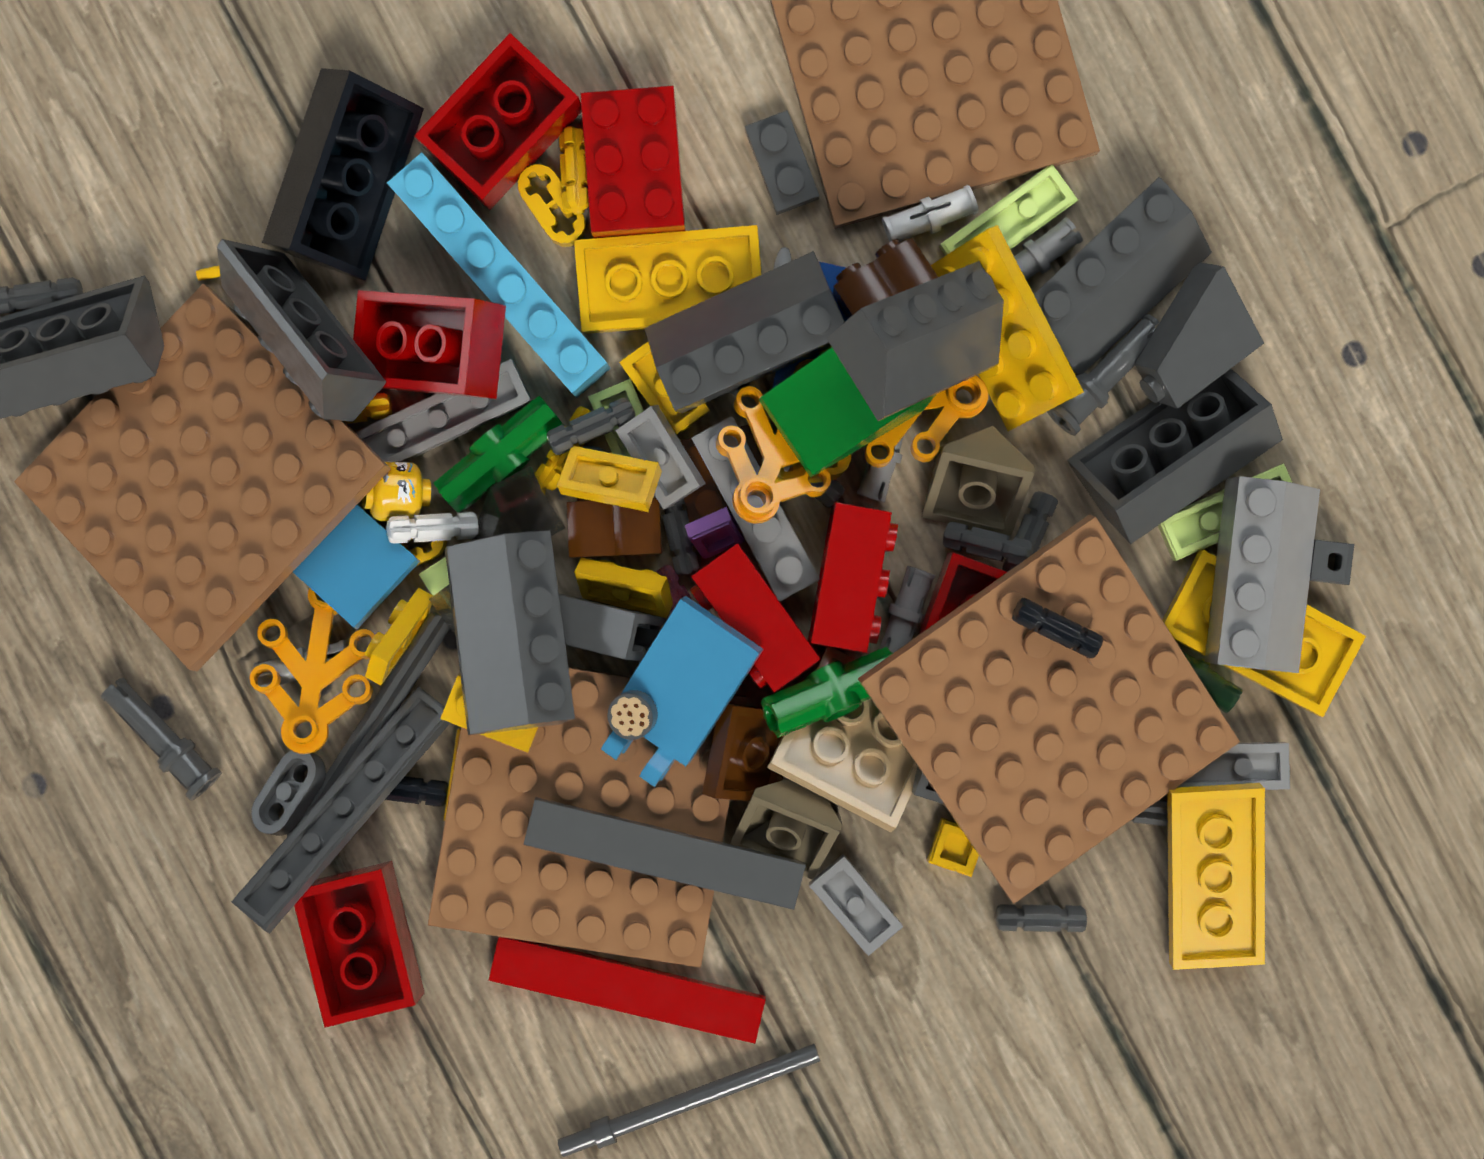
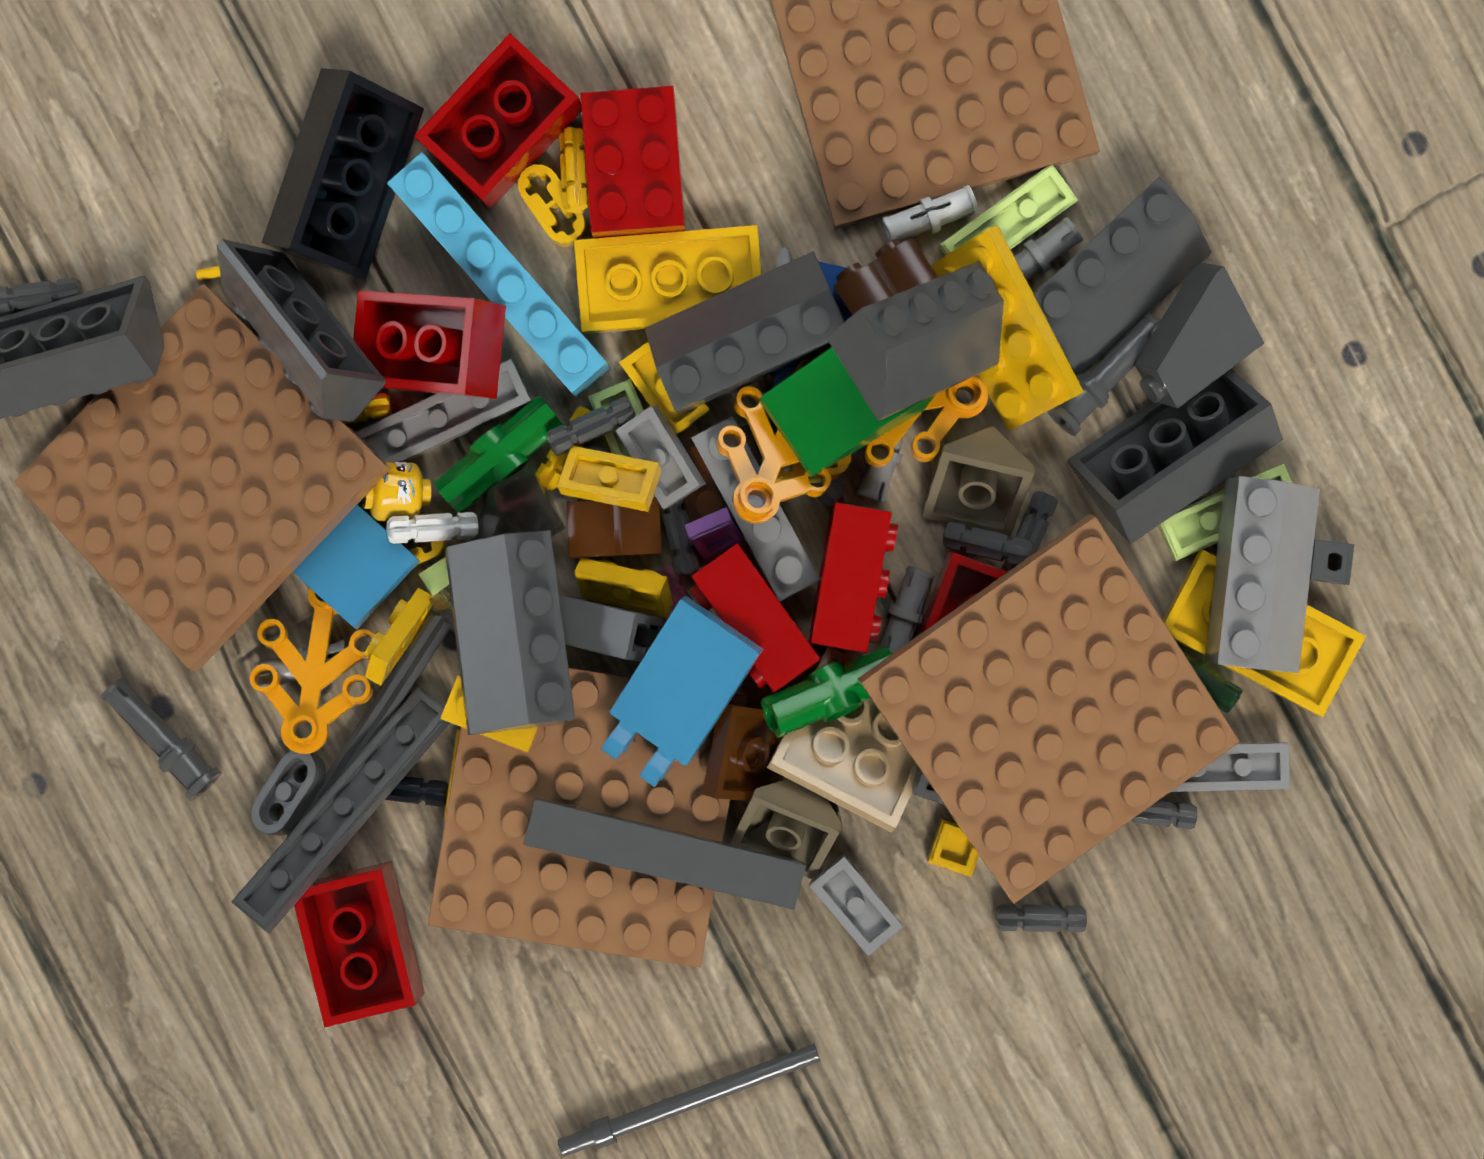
(628, 988): red tile -> none
(632, 714): tile -> none
(782, 162): dark grey plate -> none
(1057, 628): black axle -> none
(1216, 876): yellow plate -> none

